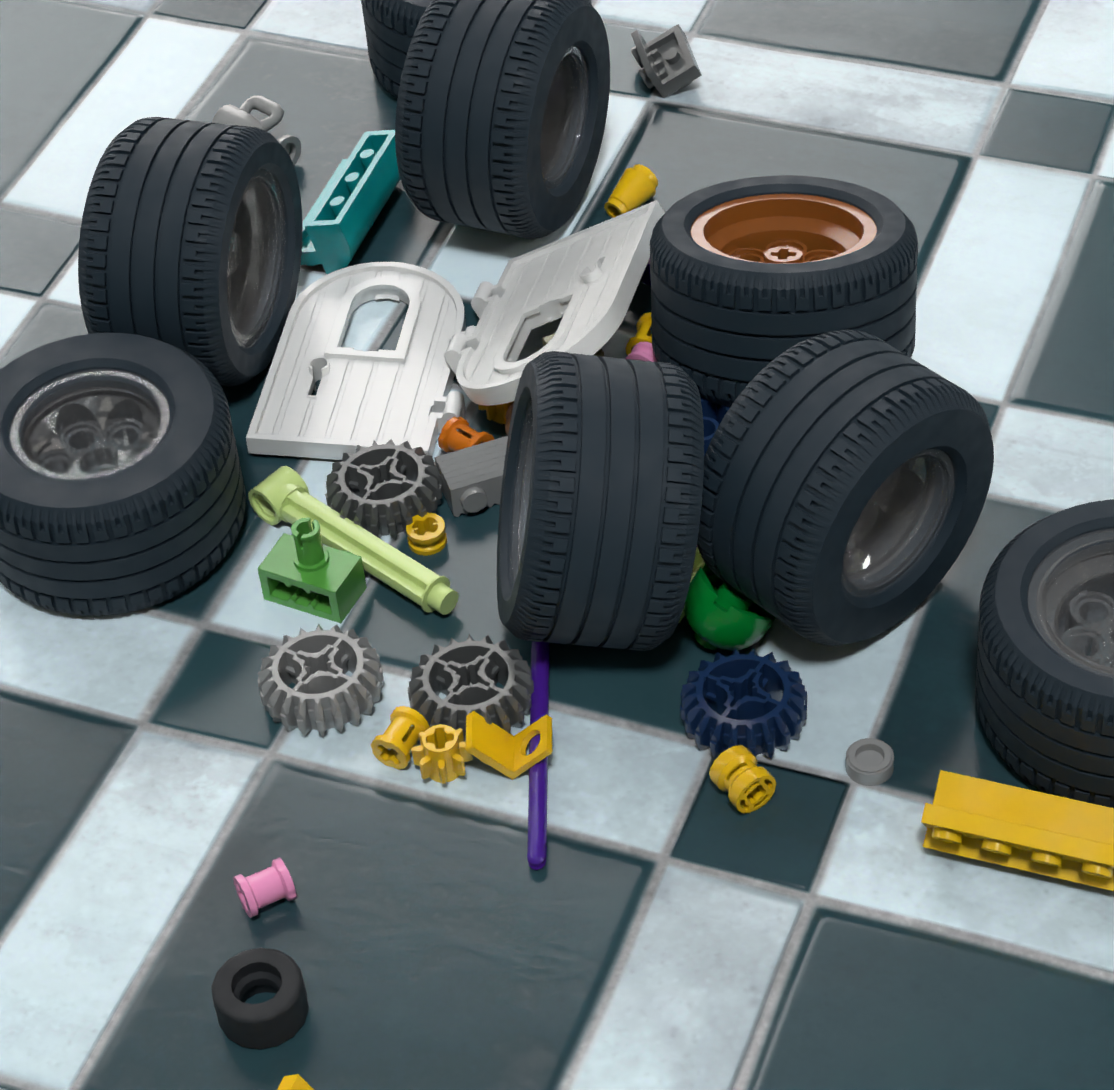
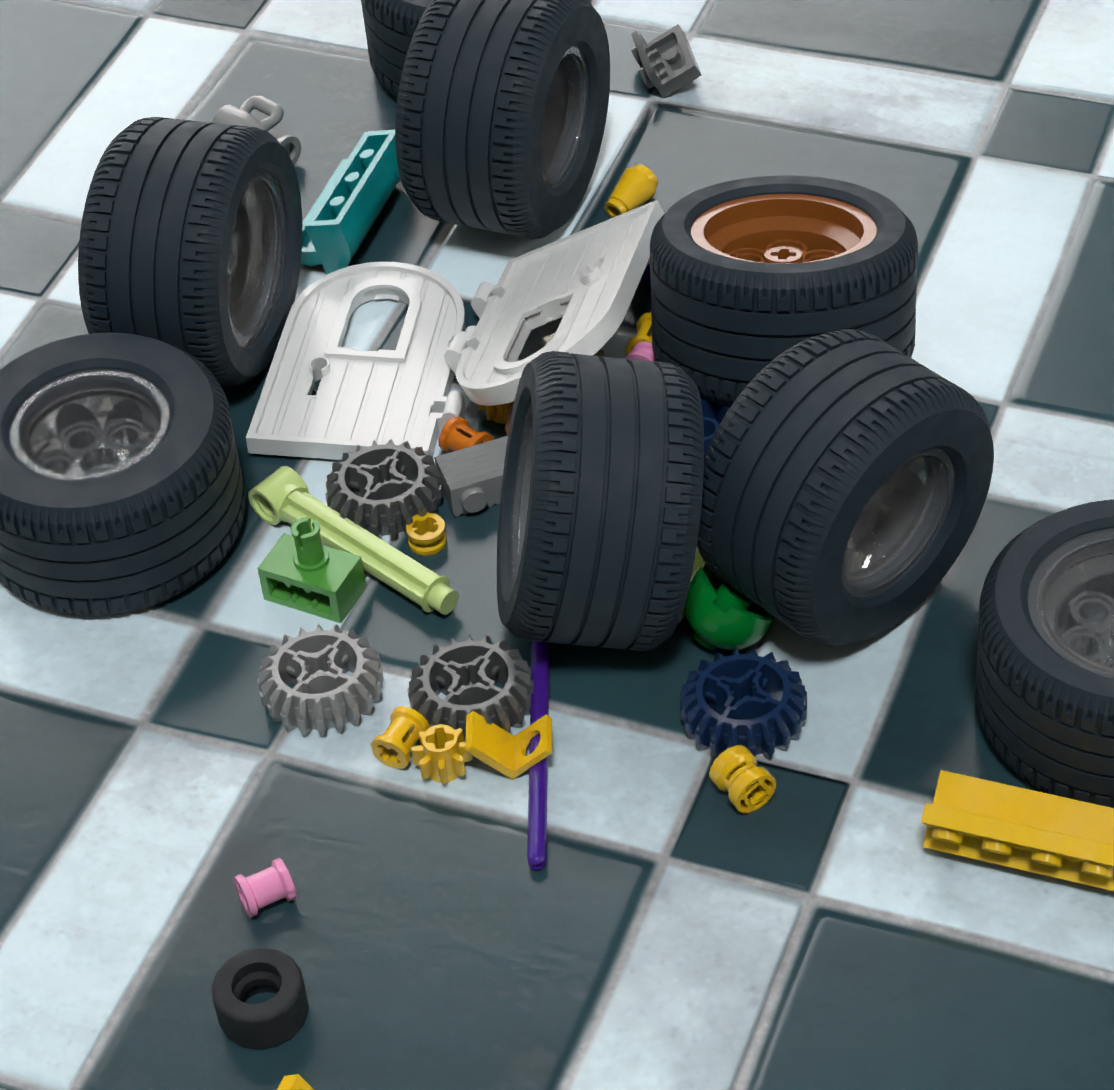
(869, 762): light grey tile -> none

